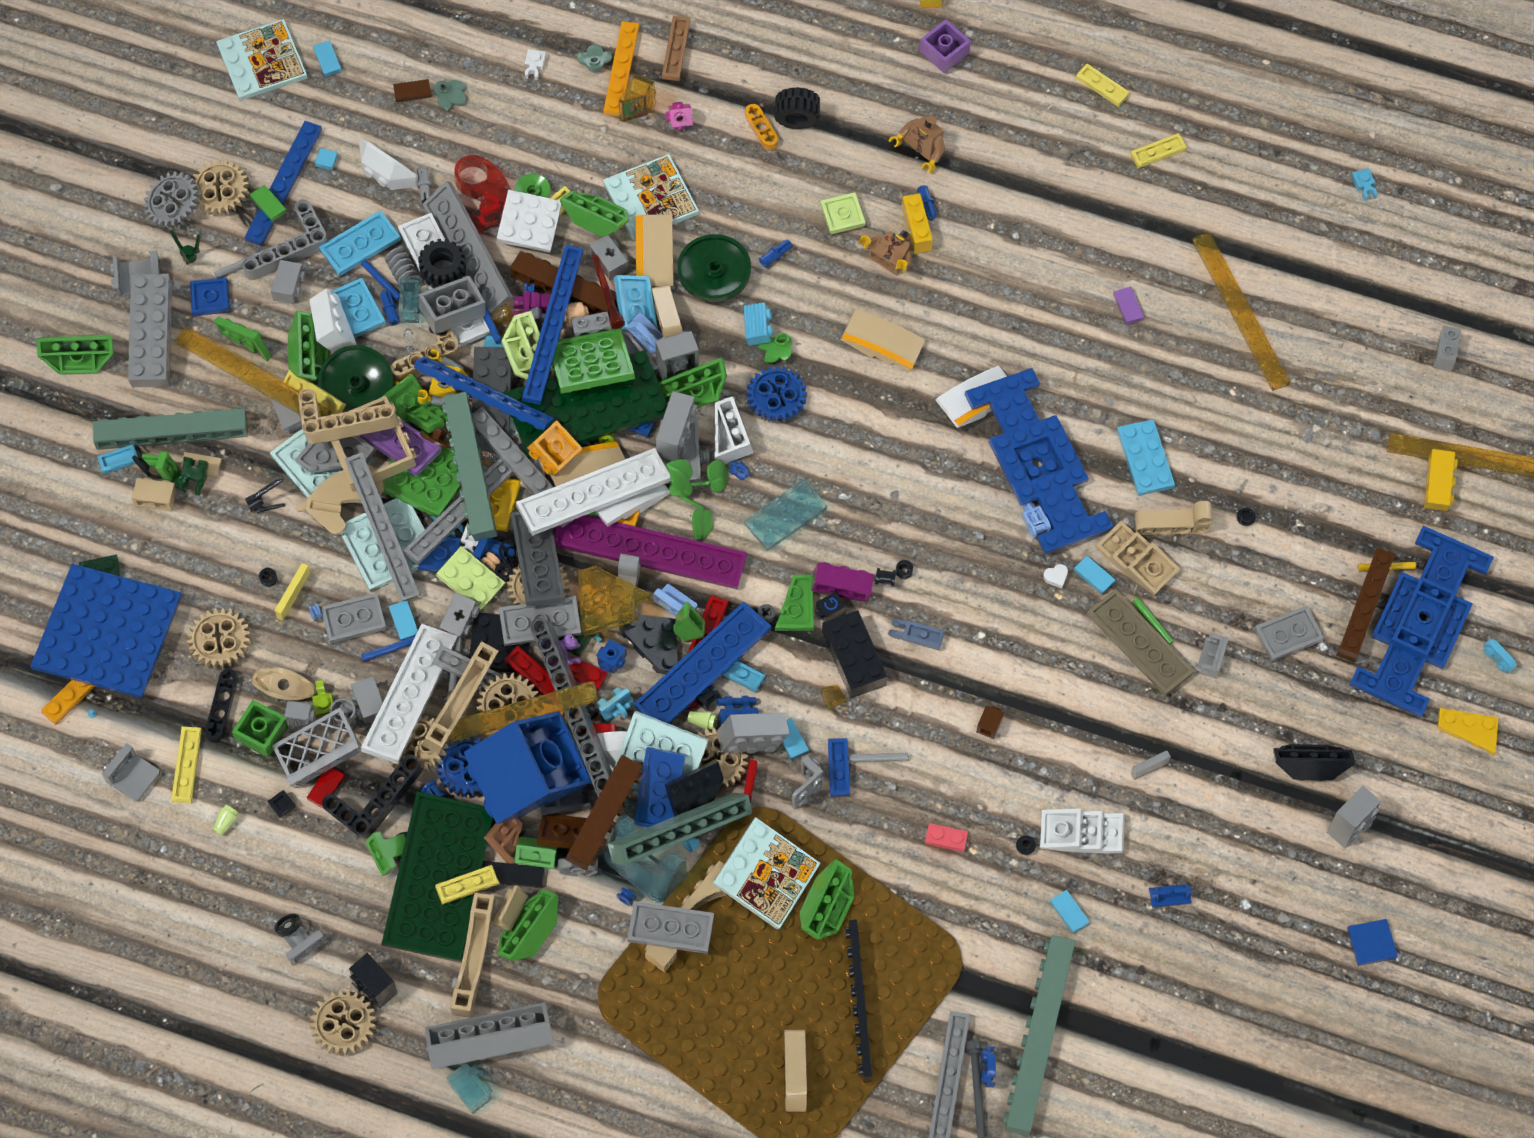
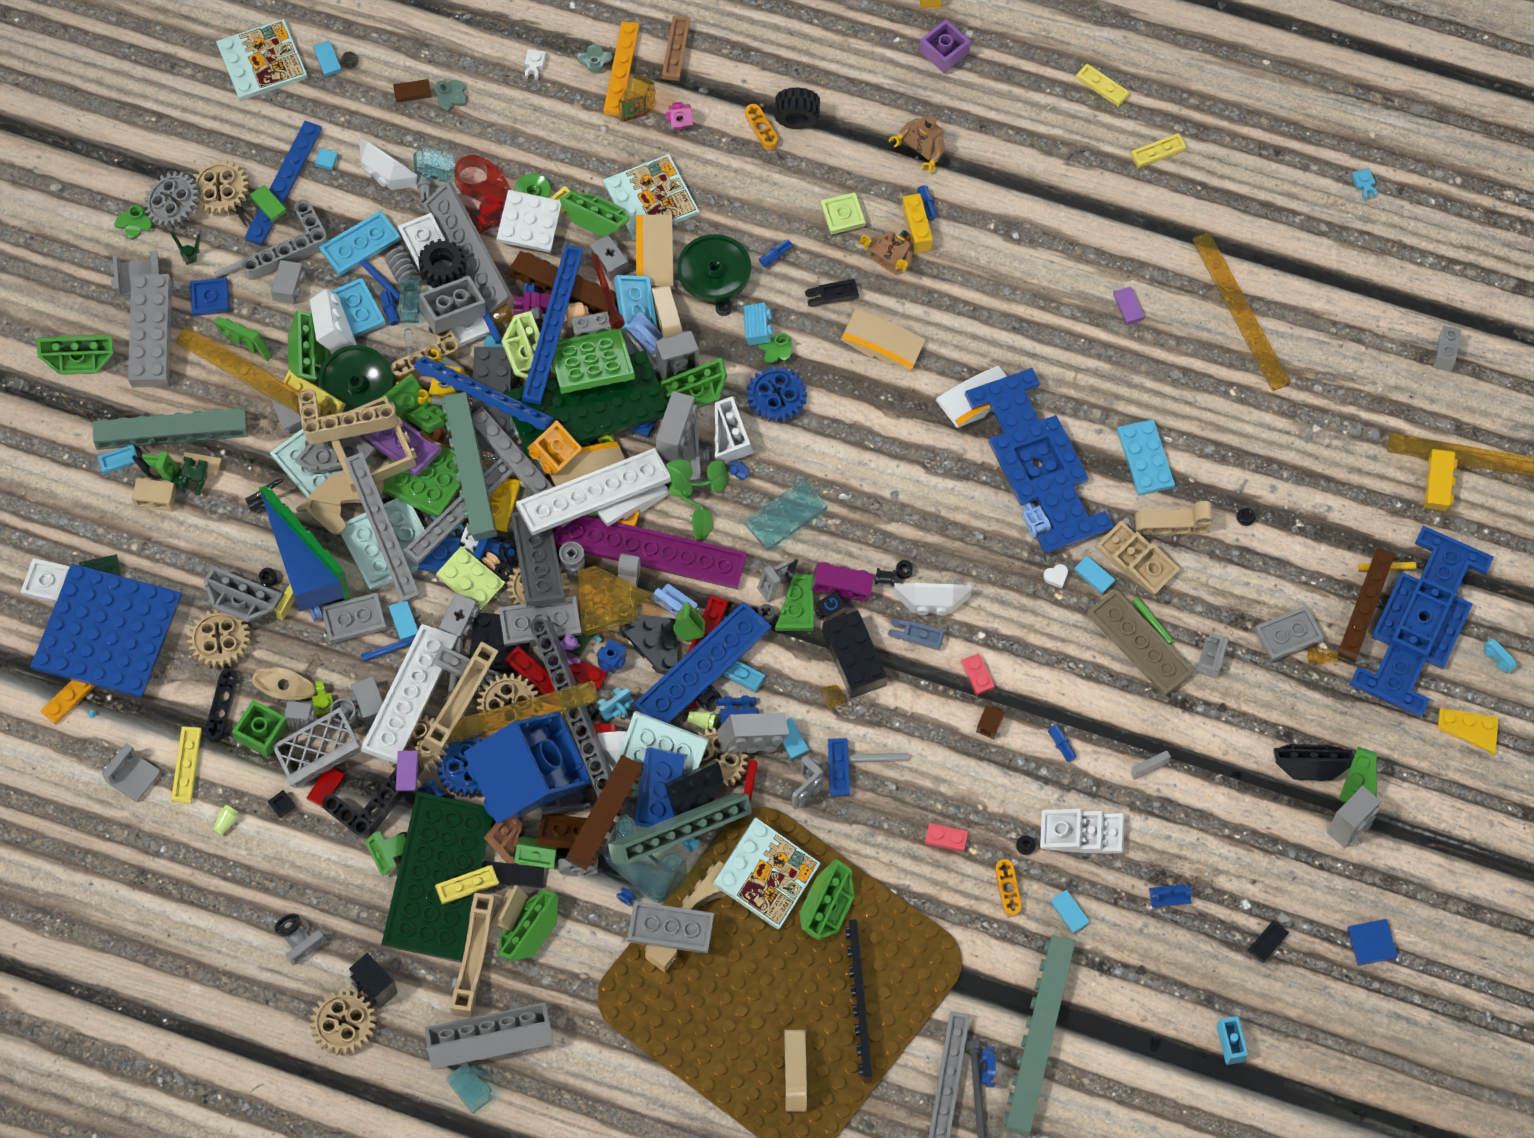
(44, 580): none -> white plate
(133, 224): none -> bright green plate
(239, 596): none -> light grey wedge
(310, 568): none -> blue piece
(349, 60): none -> clear smoke plate
(407, 770): none -> medium lavender tile
(433, 163): none -> clear light blue brick
(571, 558): none -> light grey wheel
(725, 311): none -> black bush
(771, 579): none -> light grey piece
(832, 292): none -> black hinge
(932, 598): none -> white wedge
(977, 674): none -> coral plate
(1005, 902): none -> light orange beam
(1062, 743): none -> blue axle
(1232, 1040): none -> medium azure brick
(1268, 941): none -> black tile
(1321, 655): none -> clear yellow cone
(1361, 773): none -> bright green wing

